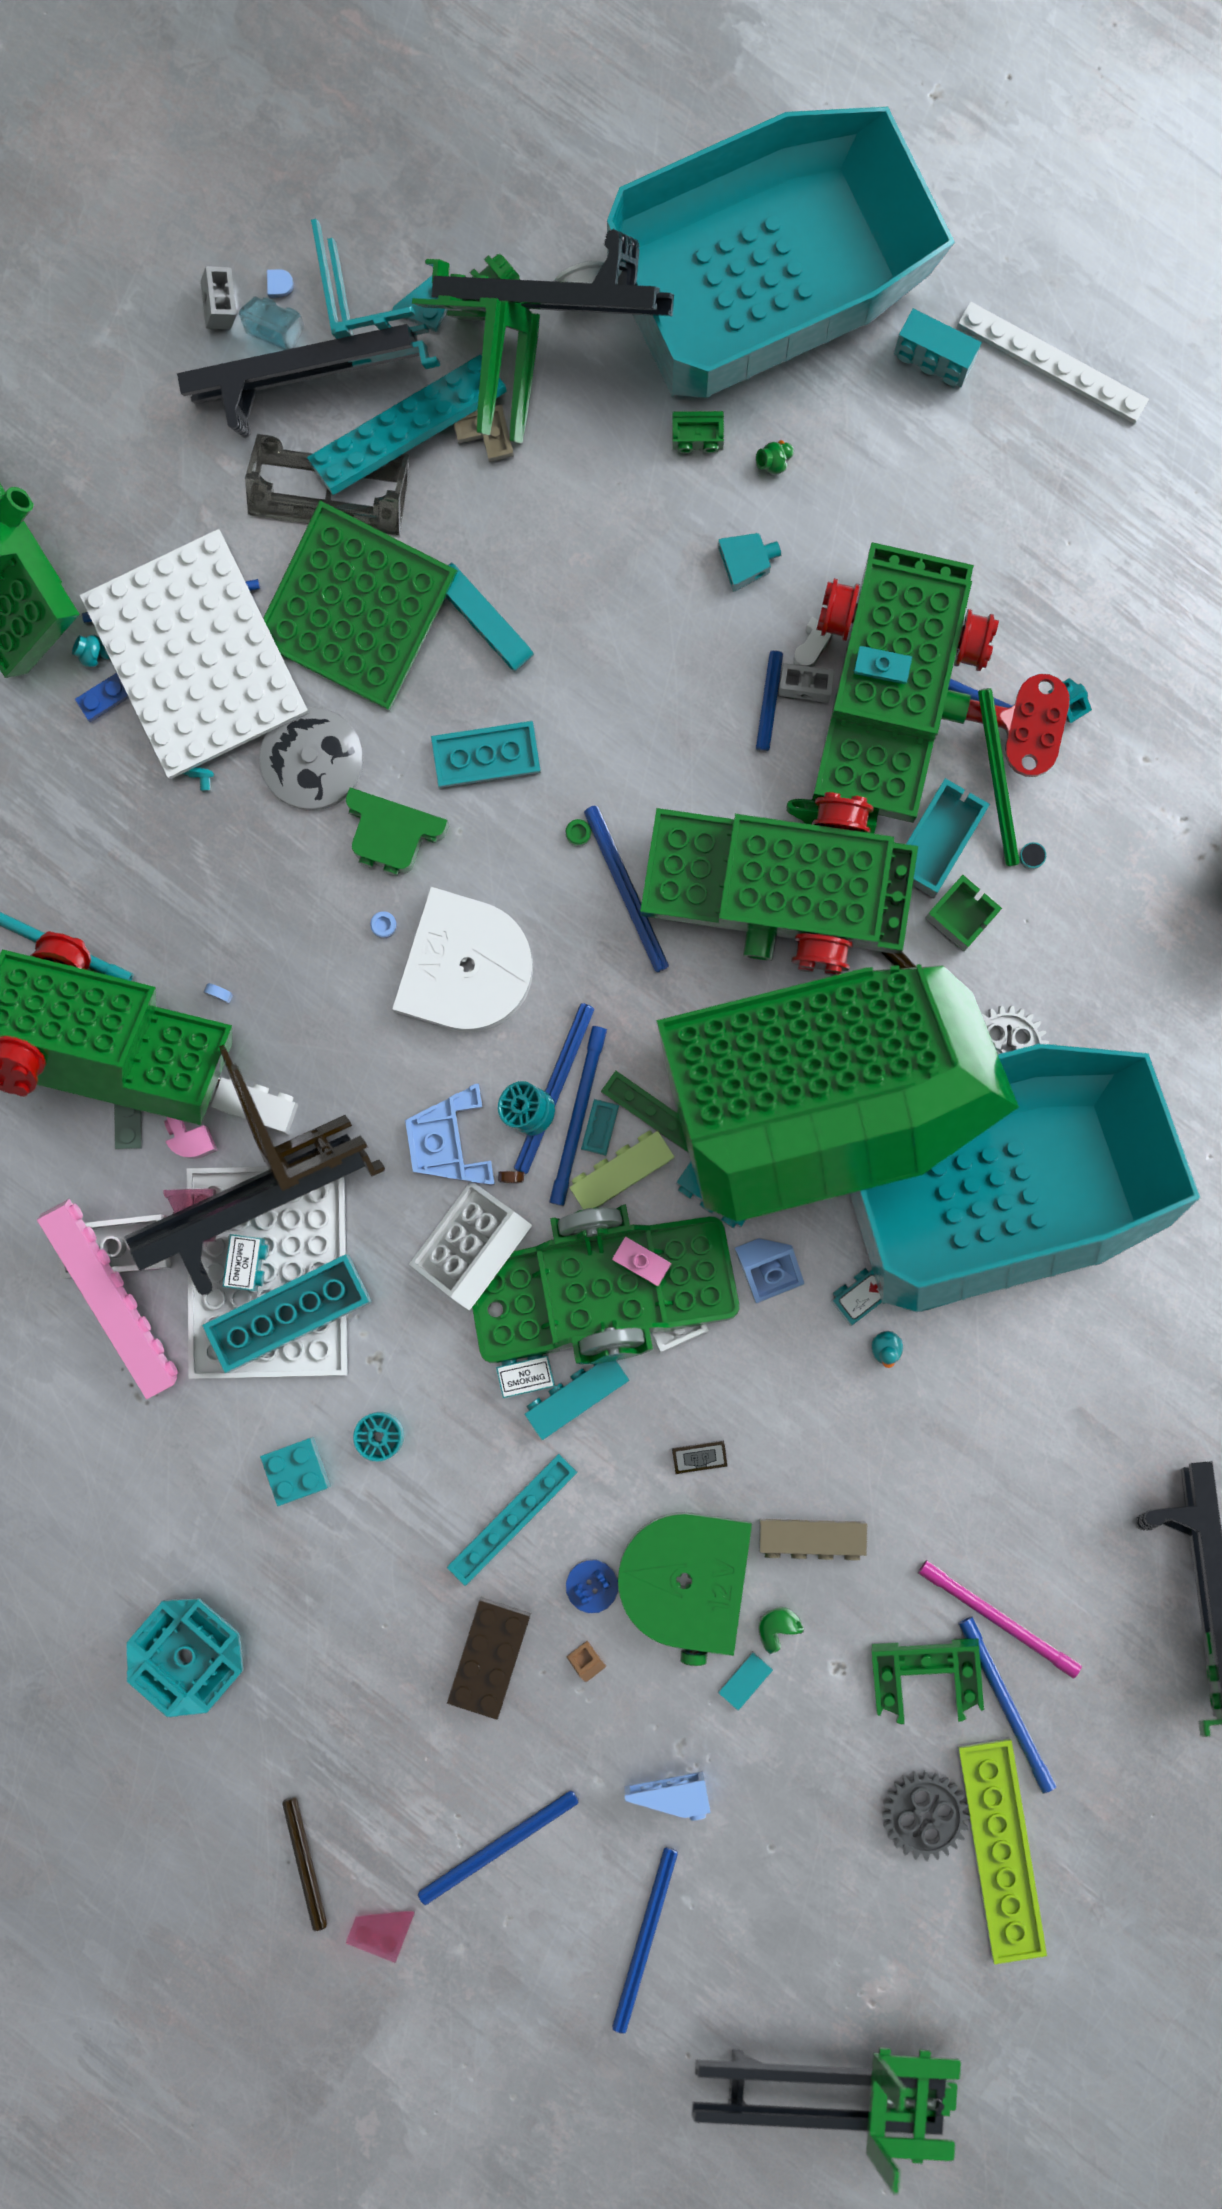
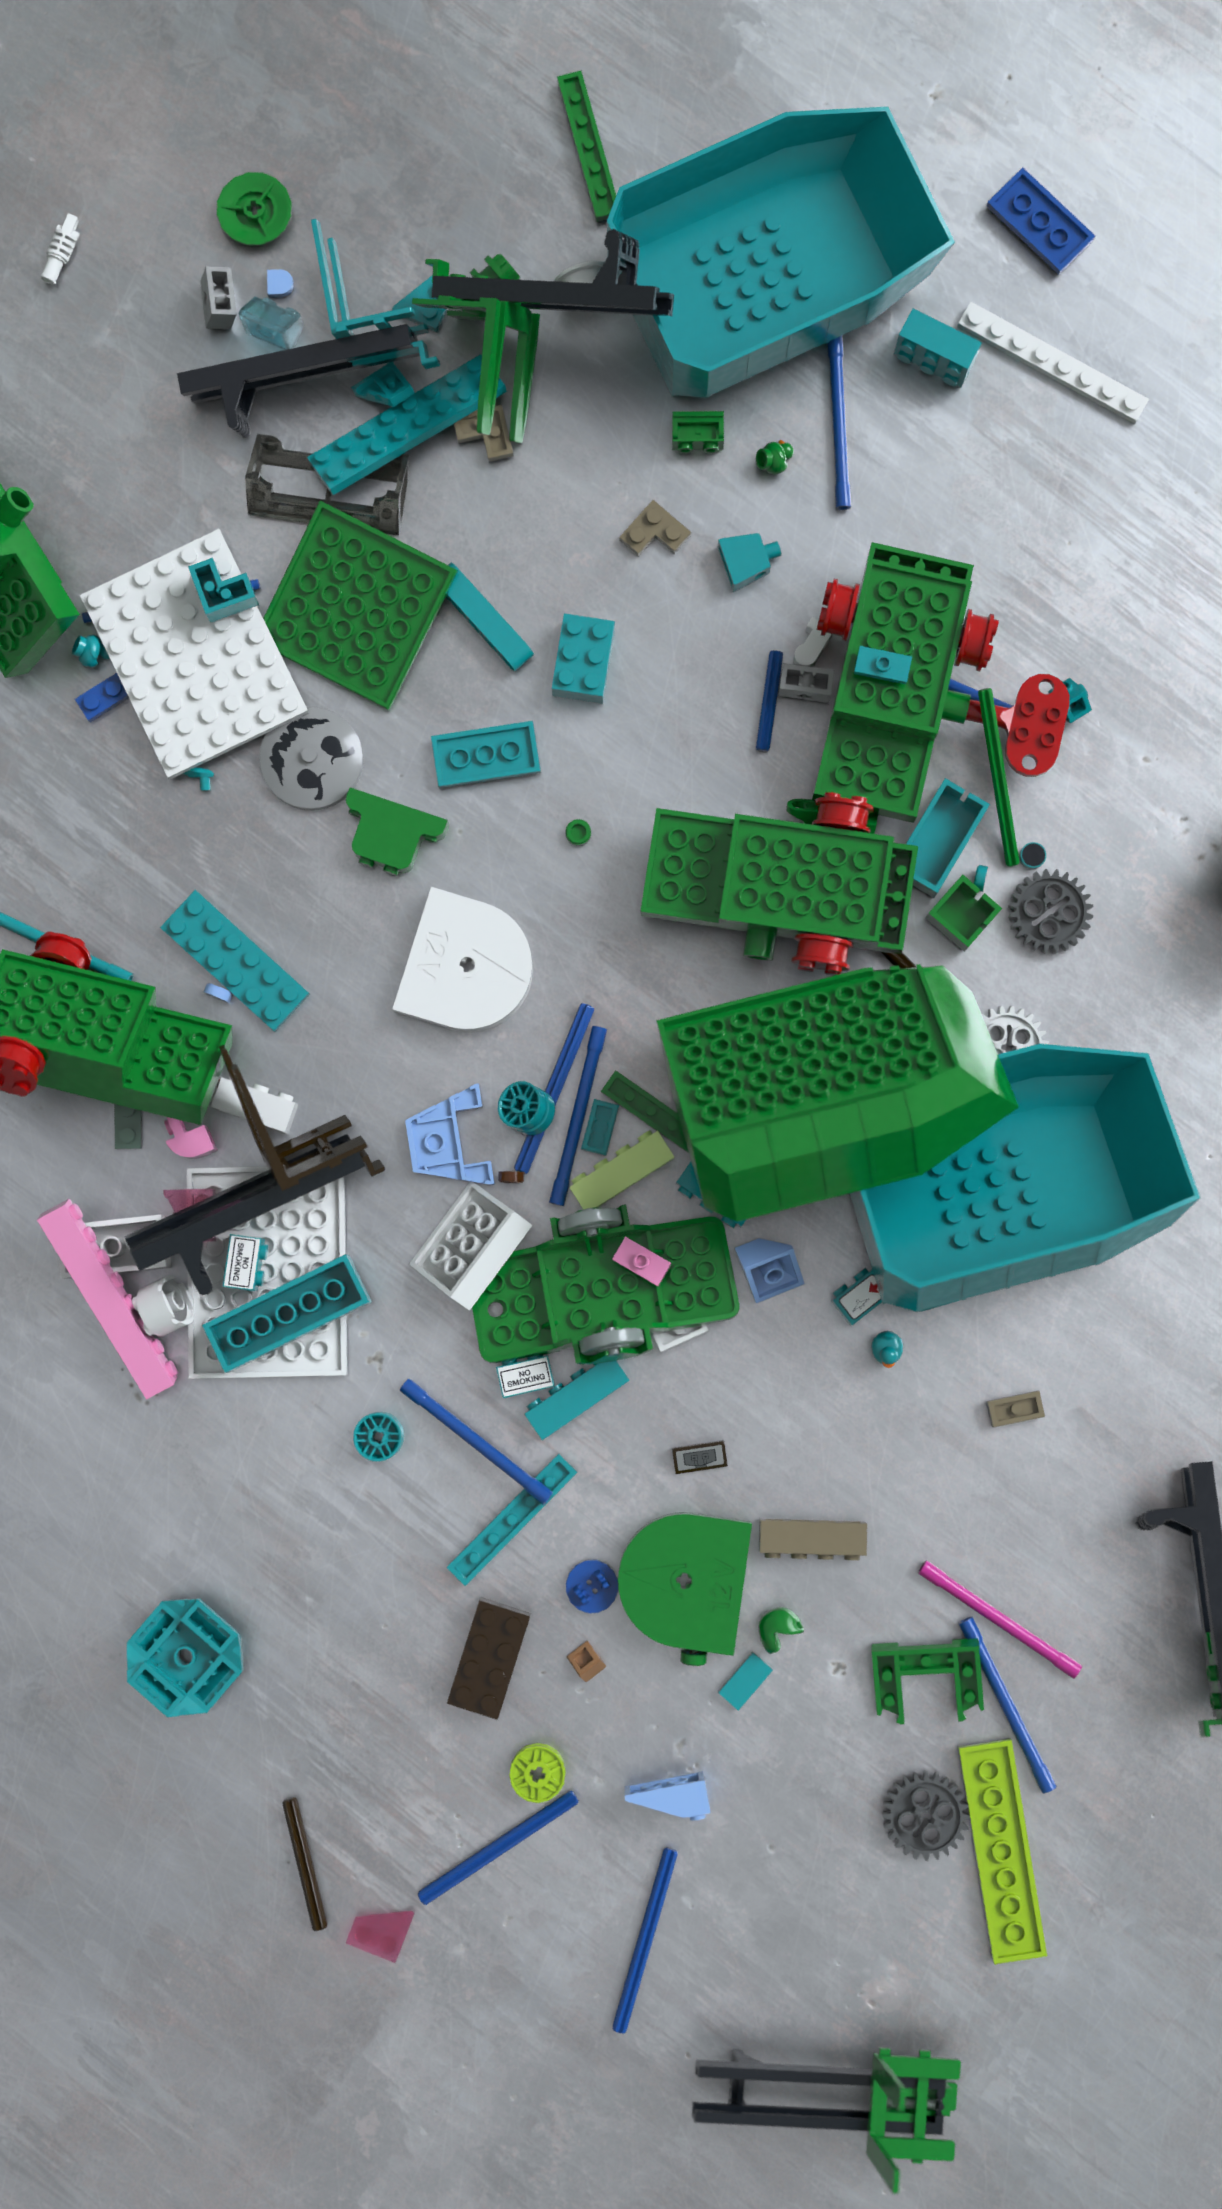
(60, 249): none -> white hinge
(164, 1306): none -> white brick
(219, 596): none -> teal brick
(235, 960): none -> teal plate
(252, 191): none -> green piece
(295, 1471): teal brick -> none
(383, 924): light blue tile -> none
(384, 386): none -> teal wing
(530, 1484): none -> blue piece
(545, 1786): none -> lime wheel
(583, 658): none -> teal brick
(587, 143): none -> green plate
(626, 888): blue axle -> none
(652, 524): none -> dark tan plate
(842, 486): none -> blue piece
(980, 877): none -> teal tile
(1015, 1408): none -> dark tan plate
(1040, 221): none -> blue plate
(1064, 929): none -> dark grey gear

